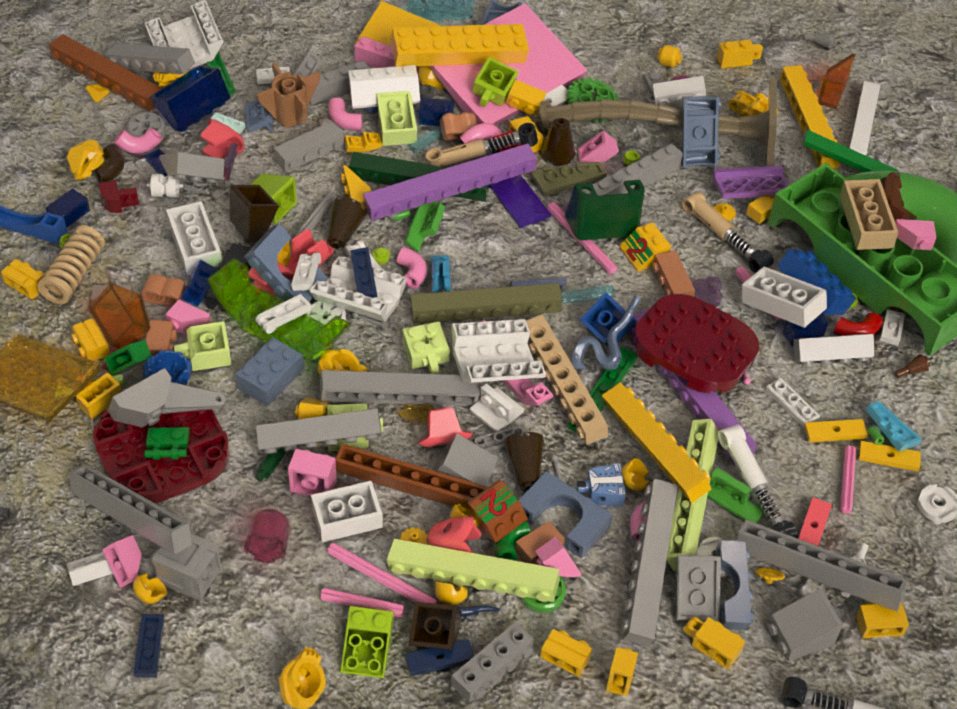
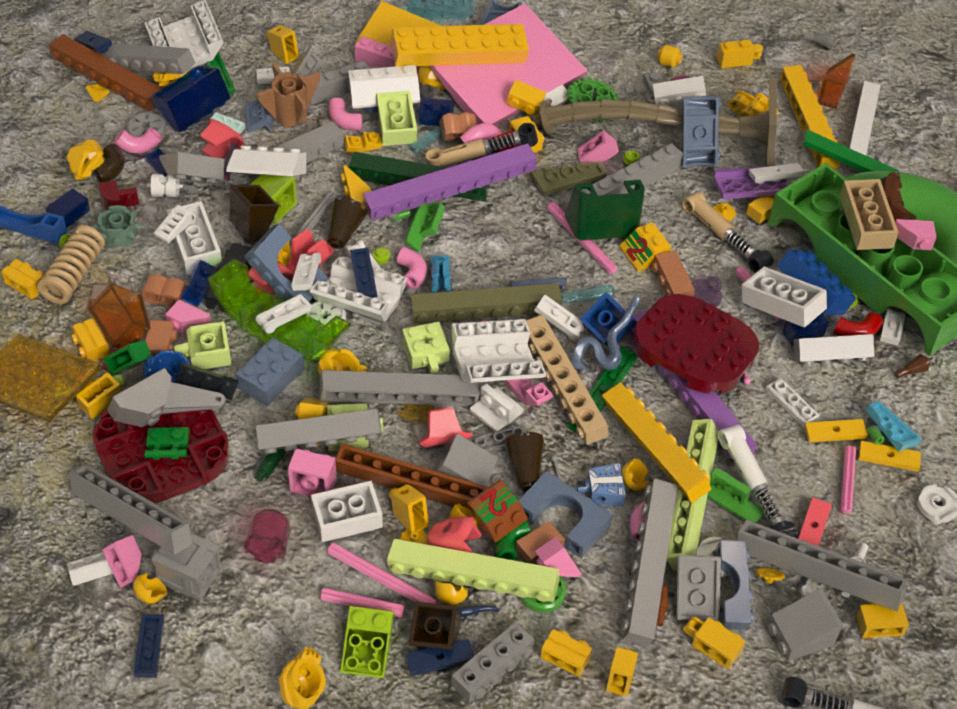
(94, 42): none -> dark blue tile
(118, 226): none -> sand green brick
(178, 214): none -> white slope
(206, 380): none -> black plate
(267, 161): none -> white slope
(283, 43): none -> yellow torso
(409, 508): none -> yellow torso
(494, 82): lime hinge -> none
(520, 201): dark purple slope -> none
(558, 143): dark brown cone -> none
(560, 317): none -> white plate
(663, 607): none -> dark orange bar
(776, 173): none -> white tile

